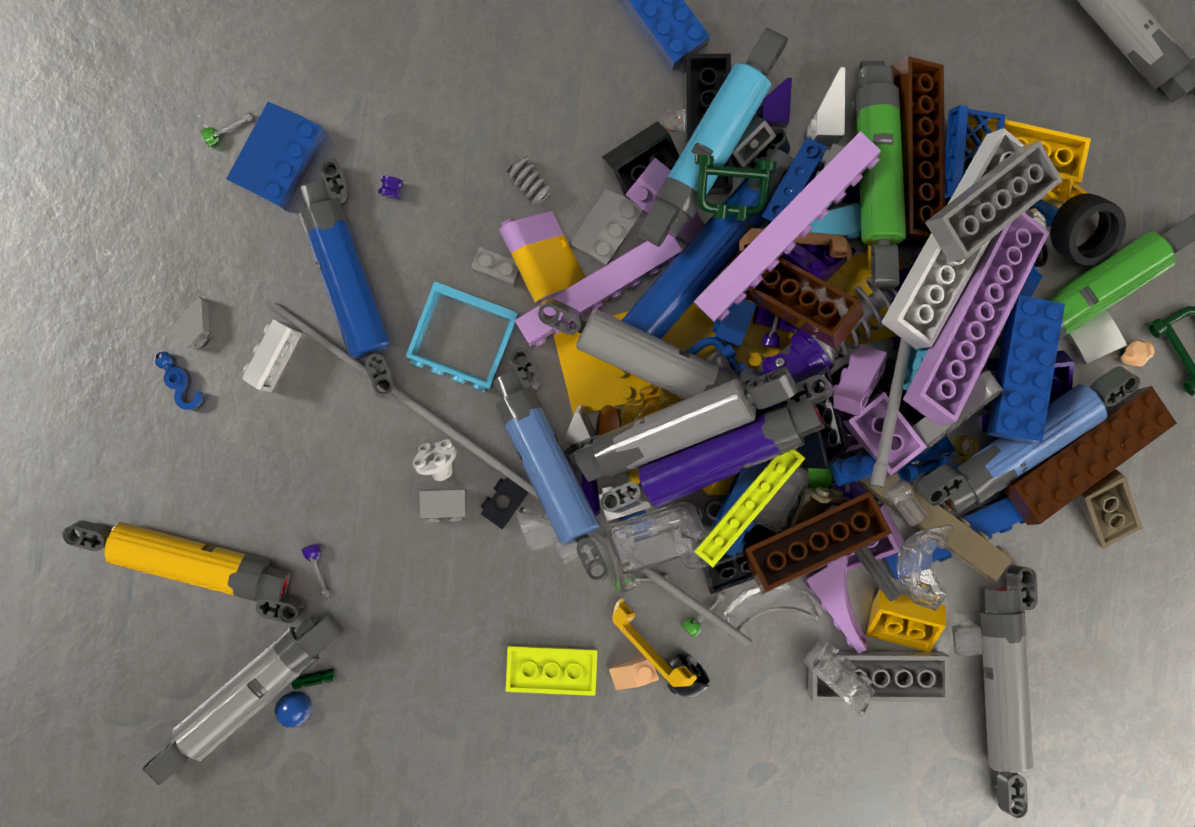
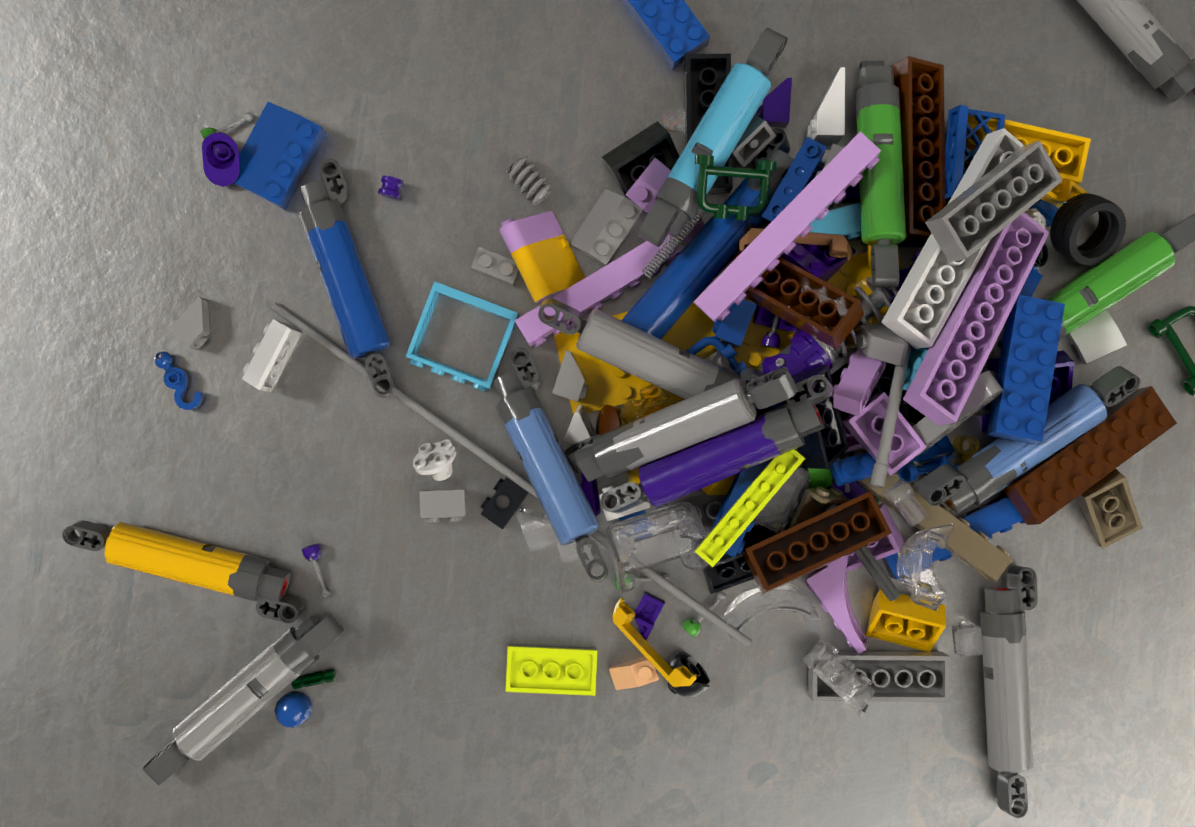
(220, 159): none -> dark purple piece
(570, 379): none -> light grey slope
(647, 613): none -> dark purple slope
(672, 245): none -> light grey piece
(882, 344): none -> light grey slope
(1137, 353): light nougat rock -> none

